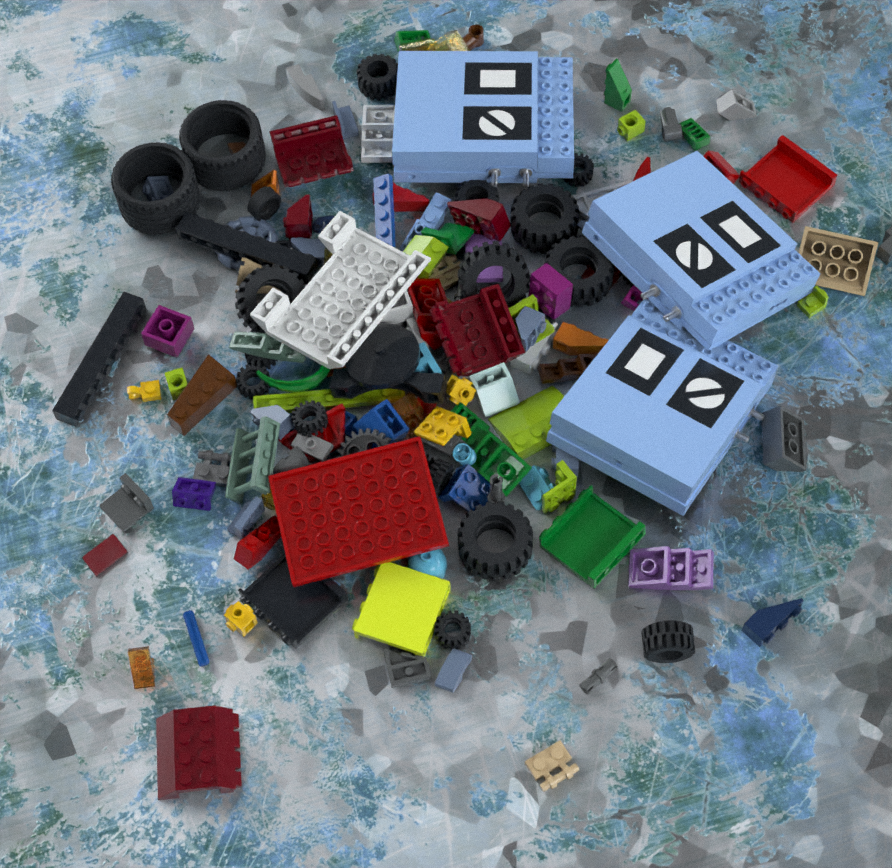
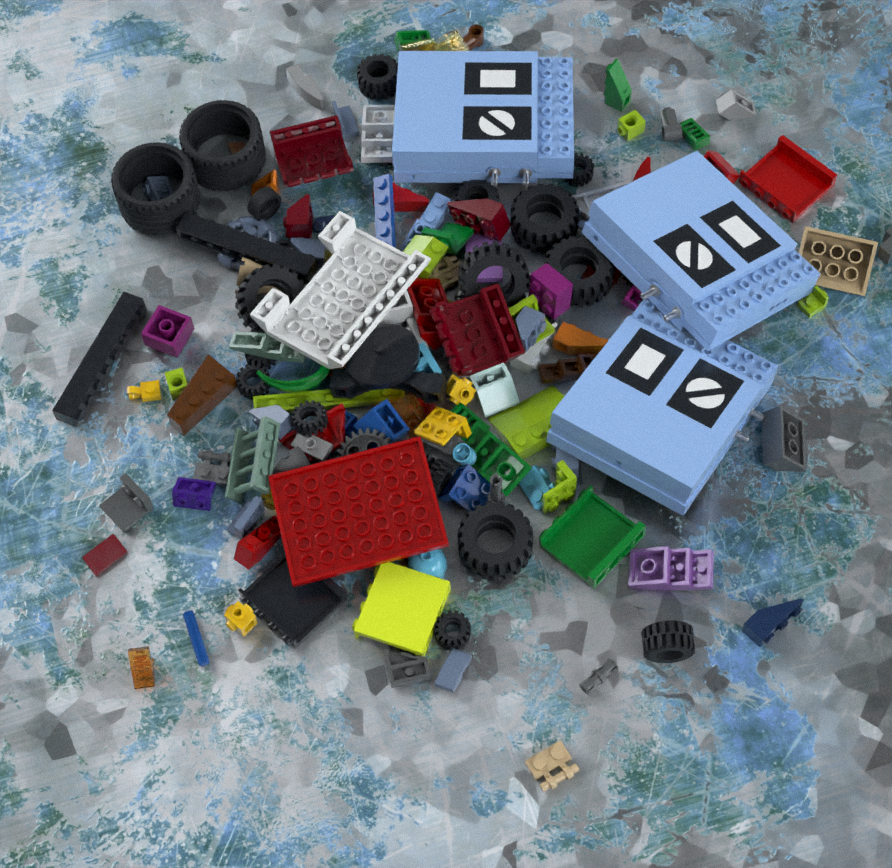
(197, 751): dark red slope -> none

